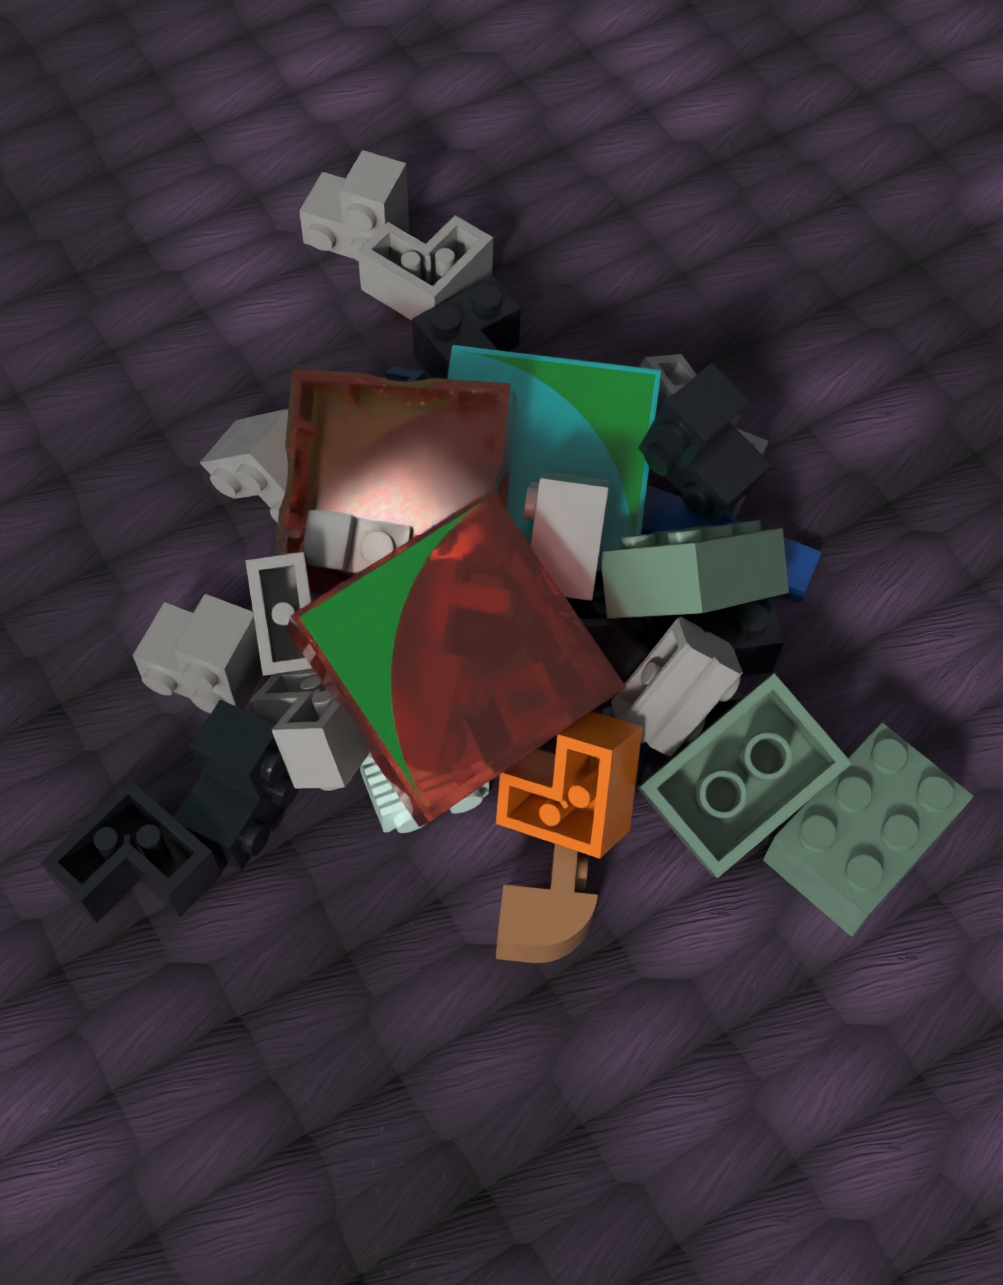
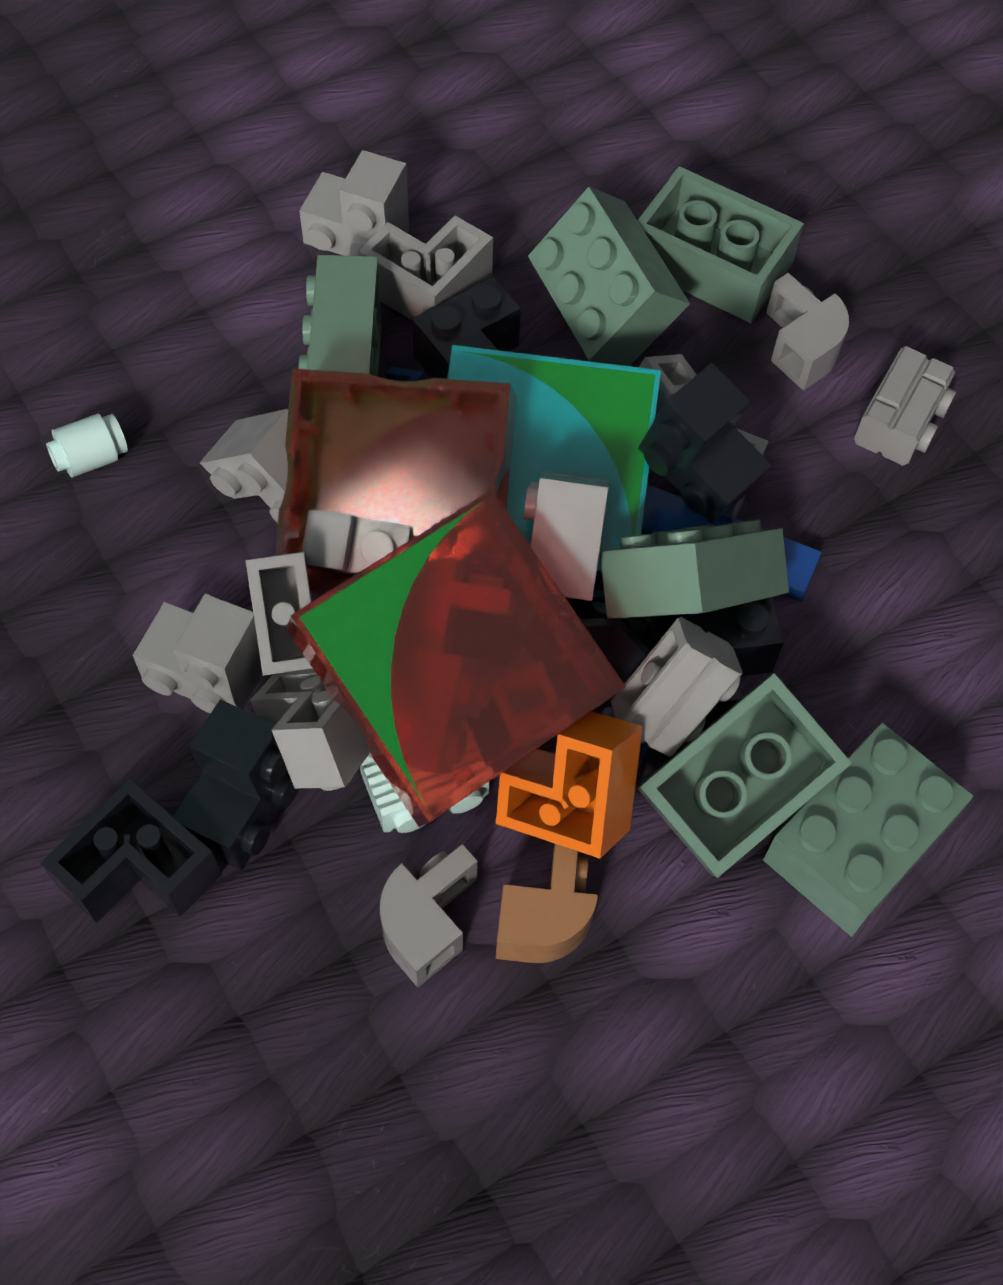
(87, 444): none -> light aqua brick
(344, 316): none -> sand green brick
(412, 916): none -> light grey brick
(607, 279): none -> sand green brick
(720, 242): none -> sand green brick
(809, 333): none -> light grey brick
(904, 406): none -> light grey brick

